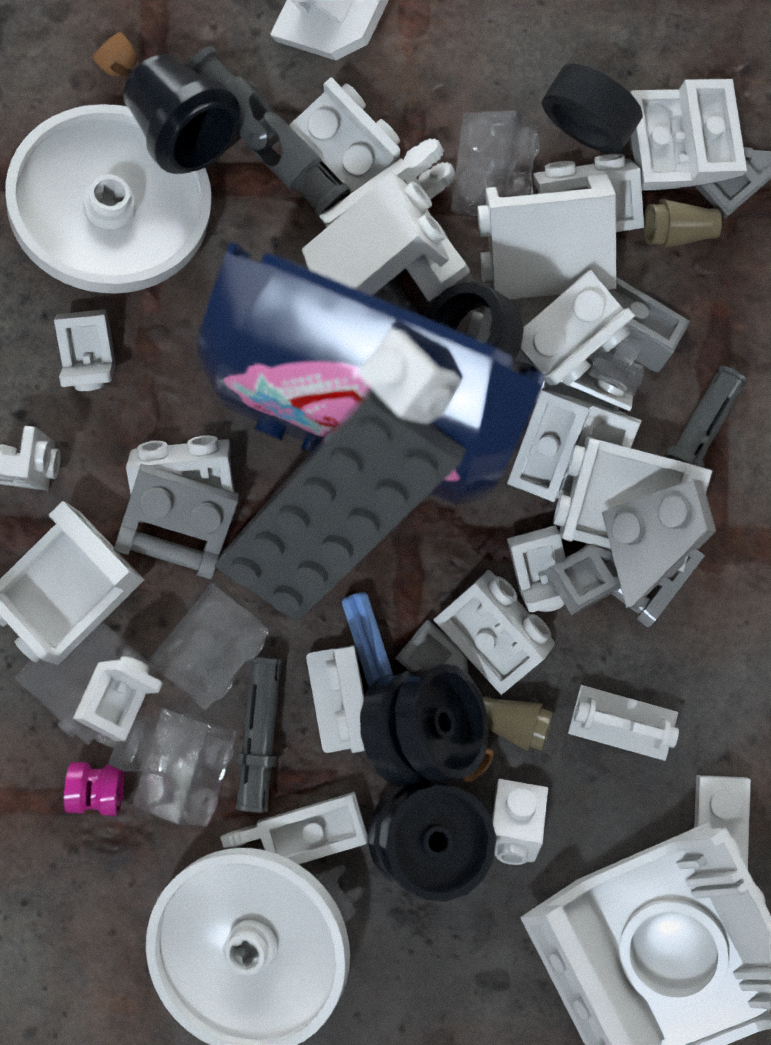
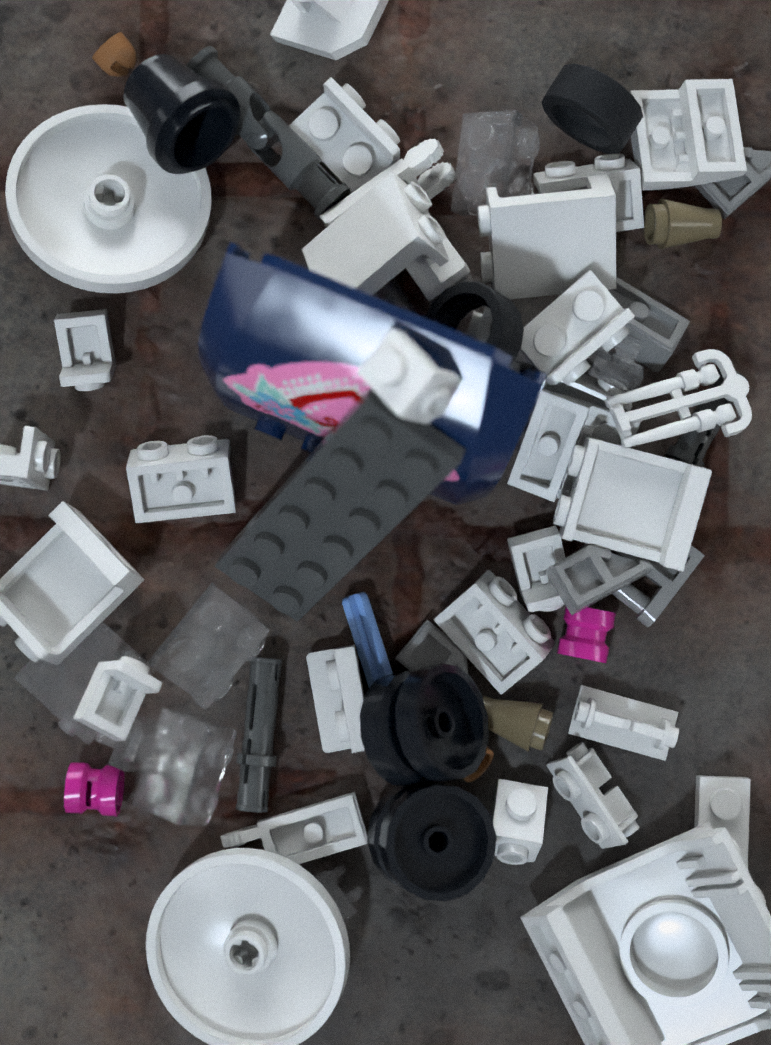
(182, 507): light grey plate -> none
(586, 634): none -> dark pink wheel
(605, 817): none -> white hinge
(656, 535): light grey wing -> none
(733, 389): none -> white piece

